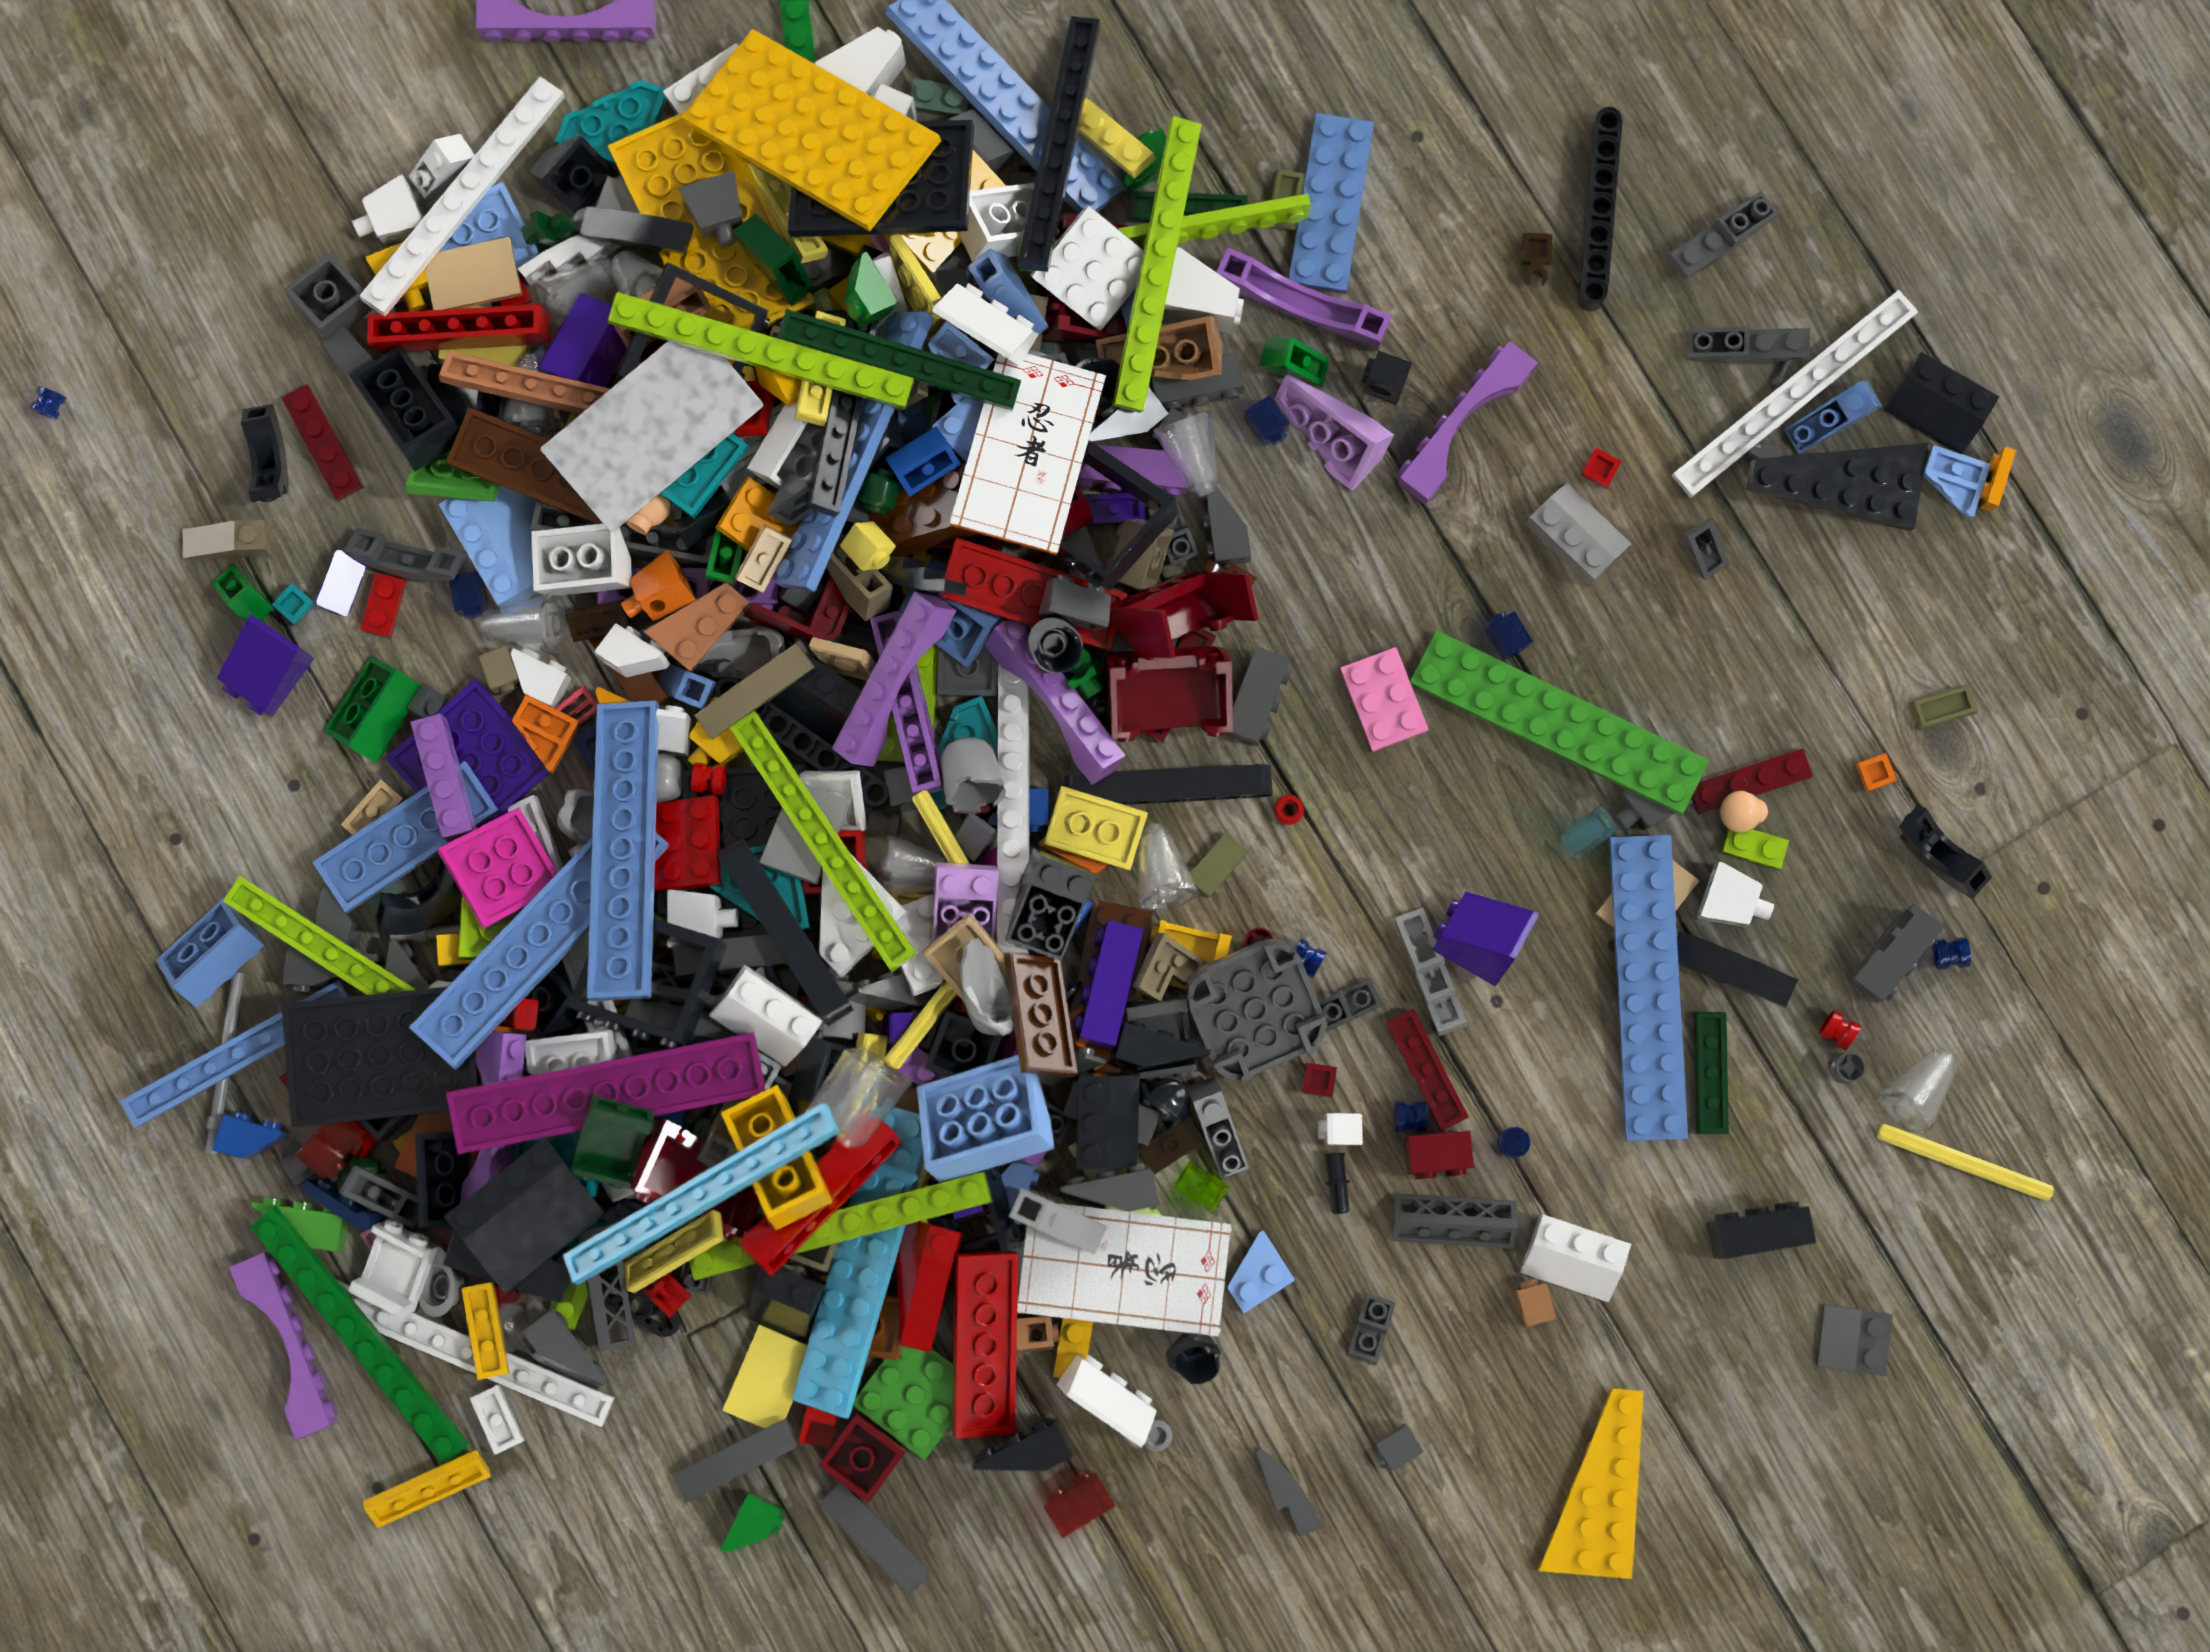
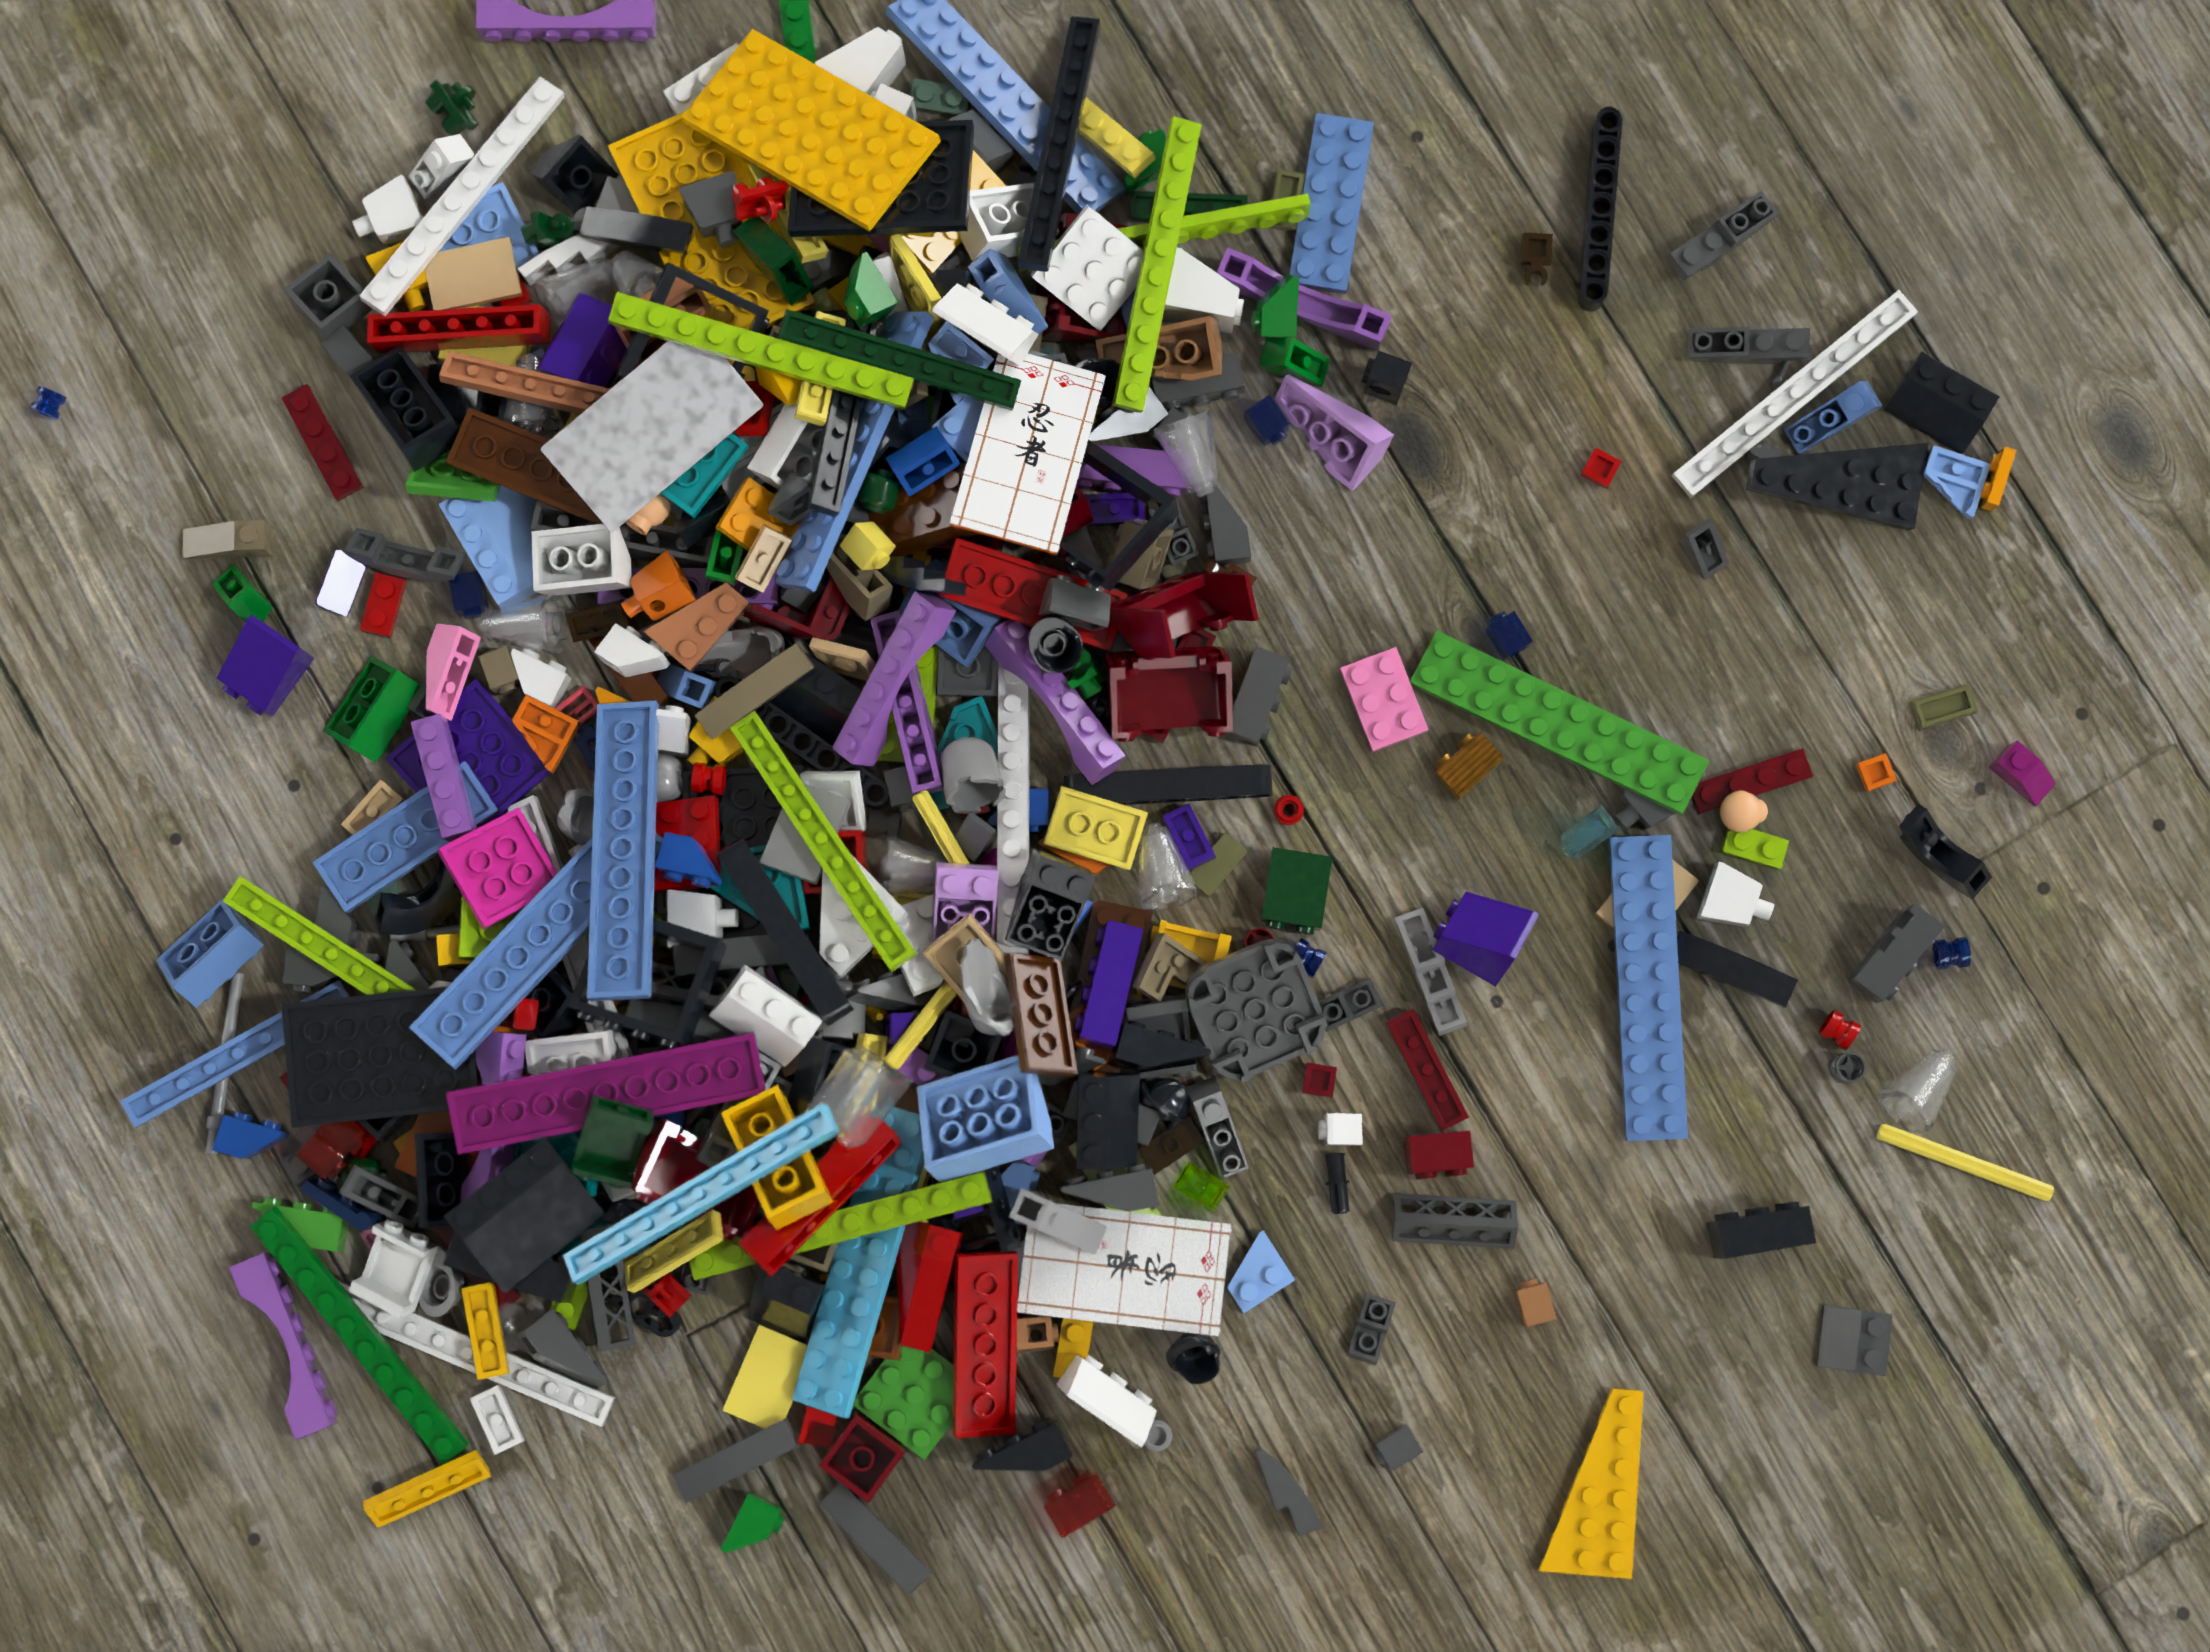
(266, 452): black arch -> none
(293, 604): teal plate -> none
(448, 666): none -> bright pink slope
(457, 102): none -> dark green hips
(615, 117): teal plate -> none
(686, 859): none -> blue slope
(762, 200): none -> red hips
(1189, 836): none -> dark purple plate
(1278, 310): none -> green slope
(1296, 890): none -> dark green panel
(1403, 1118): clear blue wheel -> none
(1468, 765): none -> pearl gold brick
(1504, 376): medium lavender arch -> none
(1509, 1141): clear blue wheel -> none
(1575, 1258): white slope -> none
(1577, 533): light grey slope -> none
(1711, 1073): dark green tile -> none
(2023, 772): none -> magenta slope

